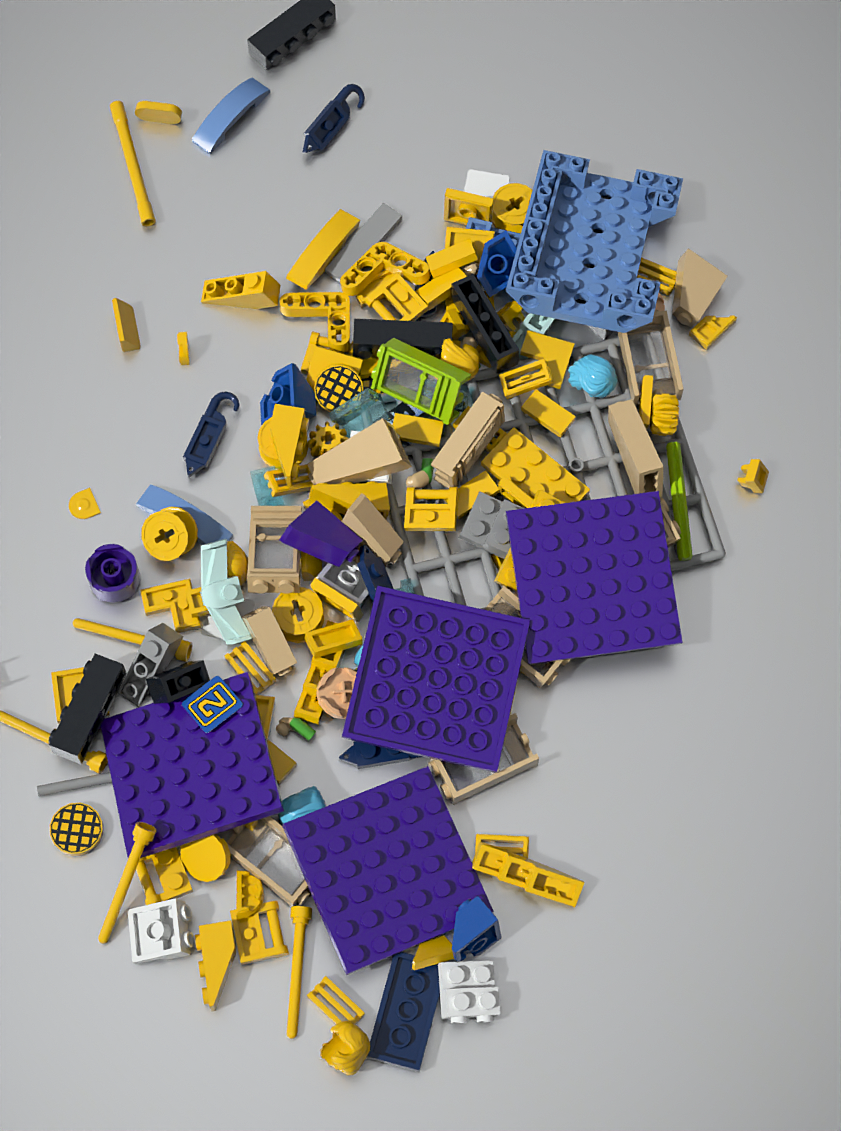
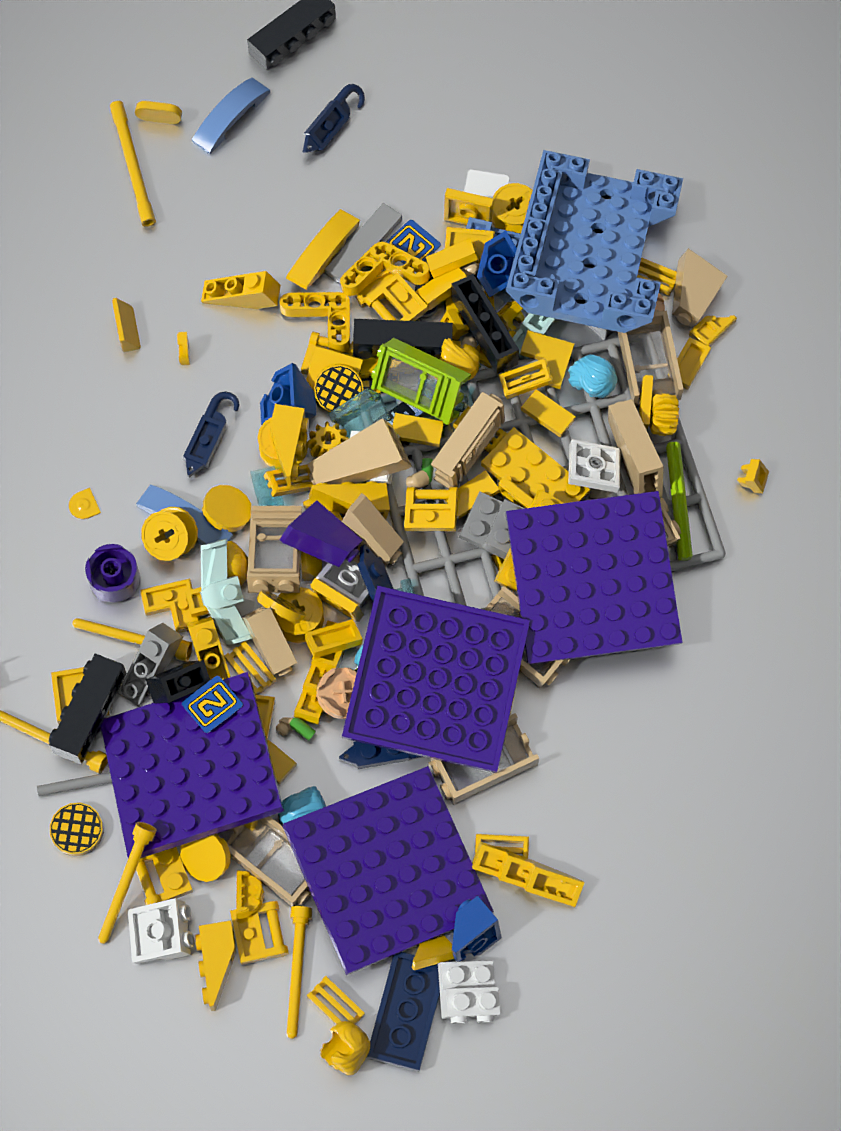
(208, 647): none -> yellow slope
(226, 508): none -> yellow tile
(282, 607): none -> yellow tile
(414, 240): none -> sticker
(594, 466): none -> white piece
(691, 360): none -> yellow tile

